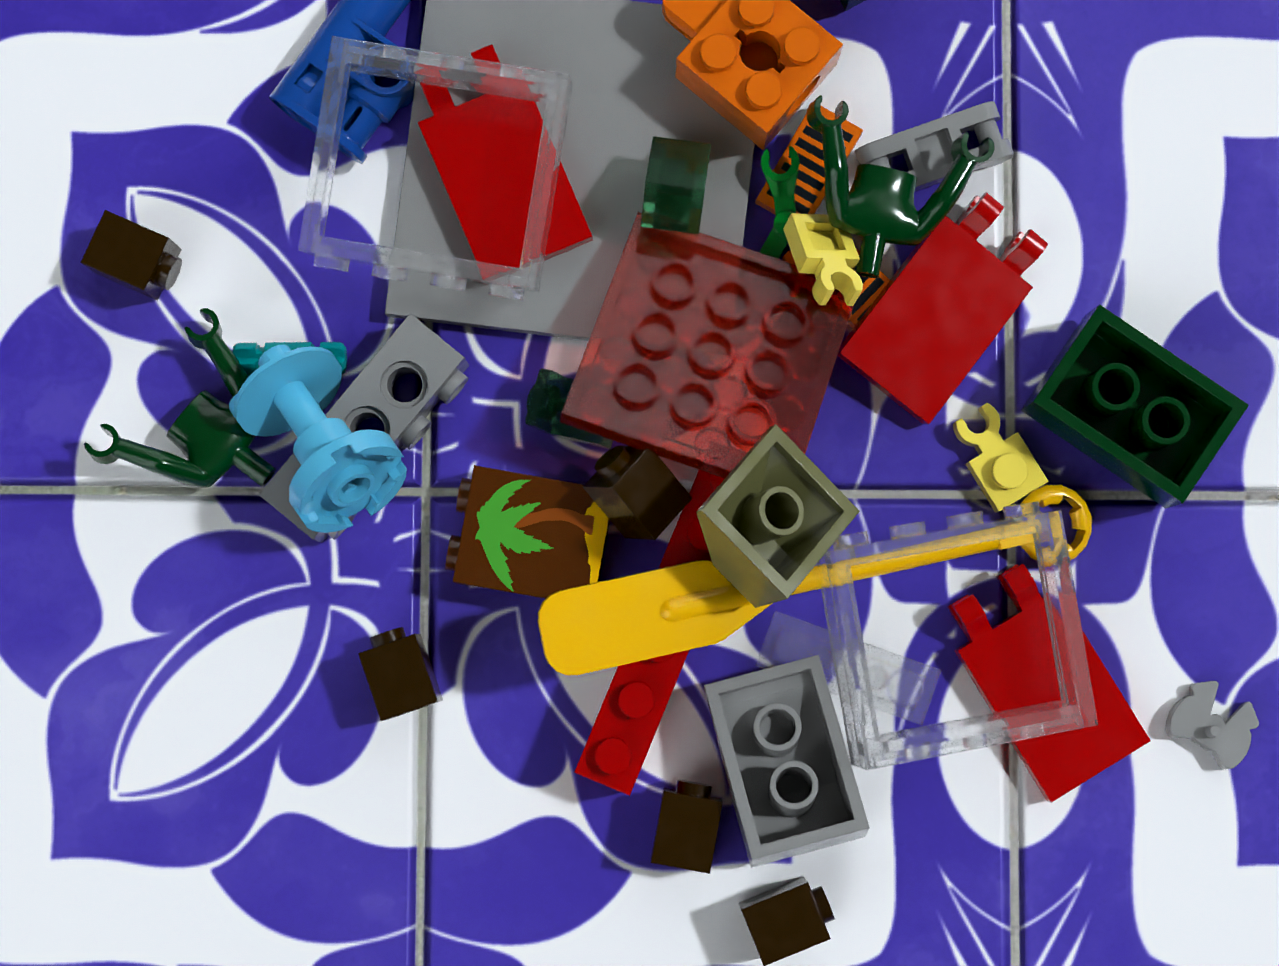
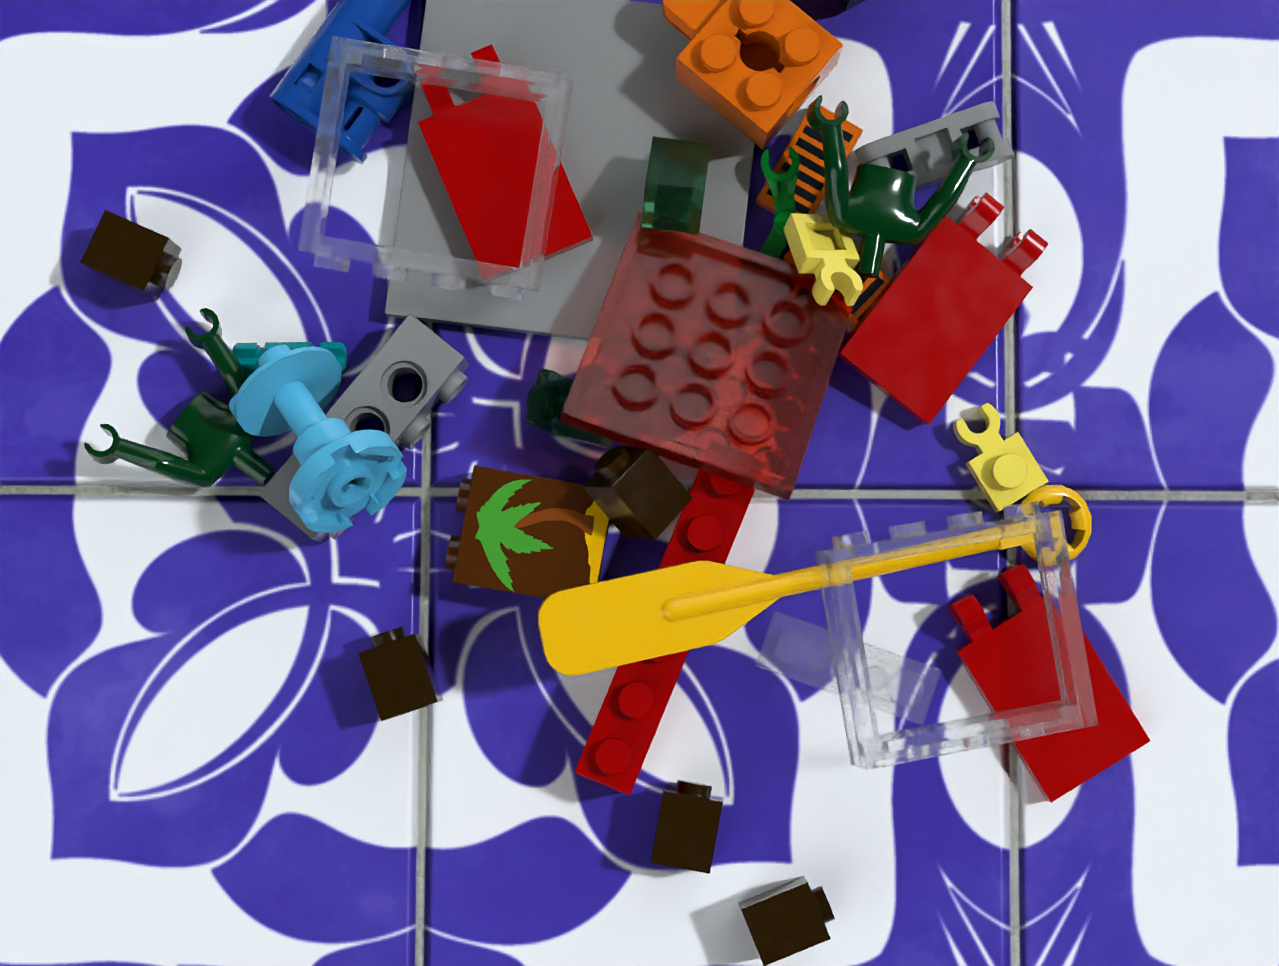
(772, 519): olive slope -> none
(786, 761): light grey slope -> none
(1134, 407): dark green brick -> none
(1226, 740): light grey piece -> none

